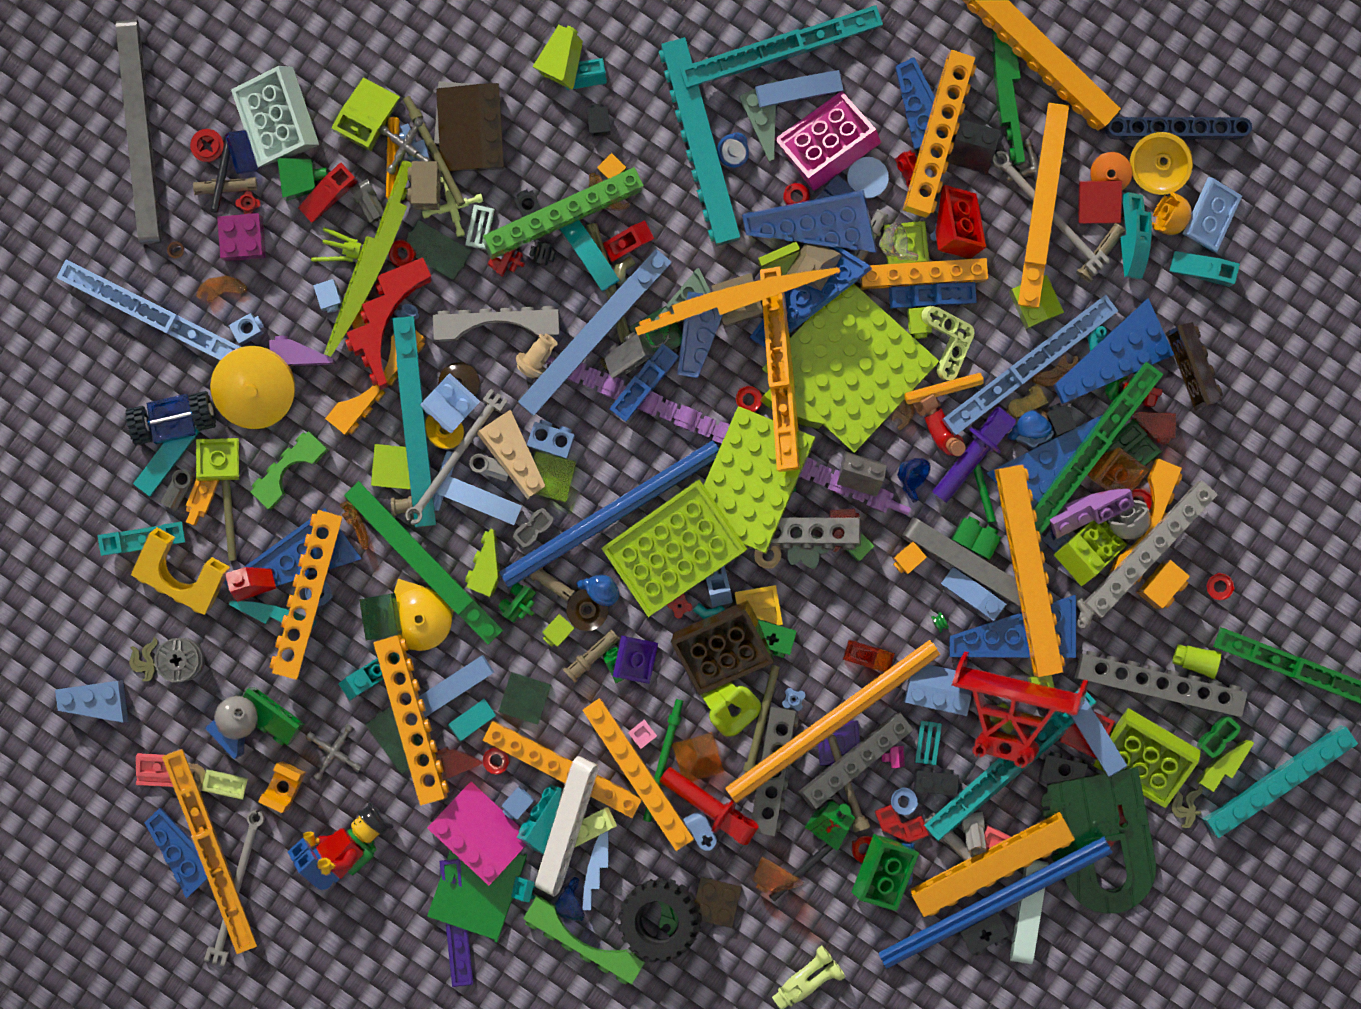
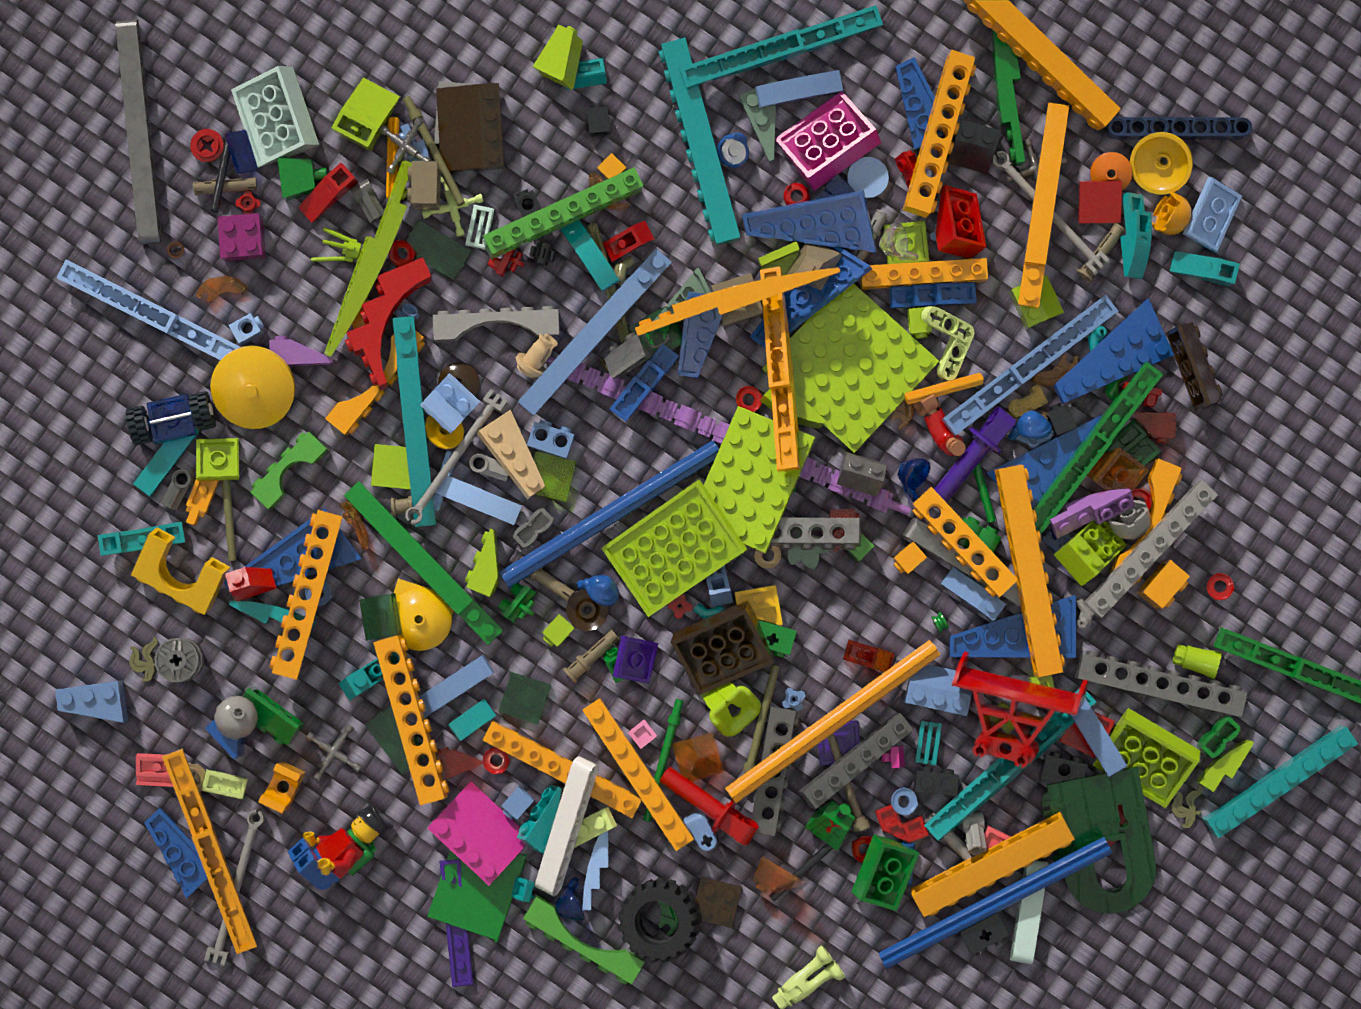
(328, 296): light blue brick -> none
(932, 499): none -> light orange brick

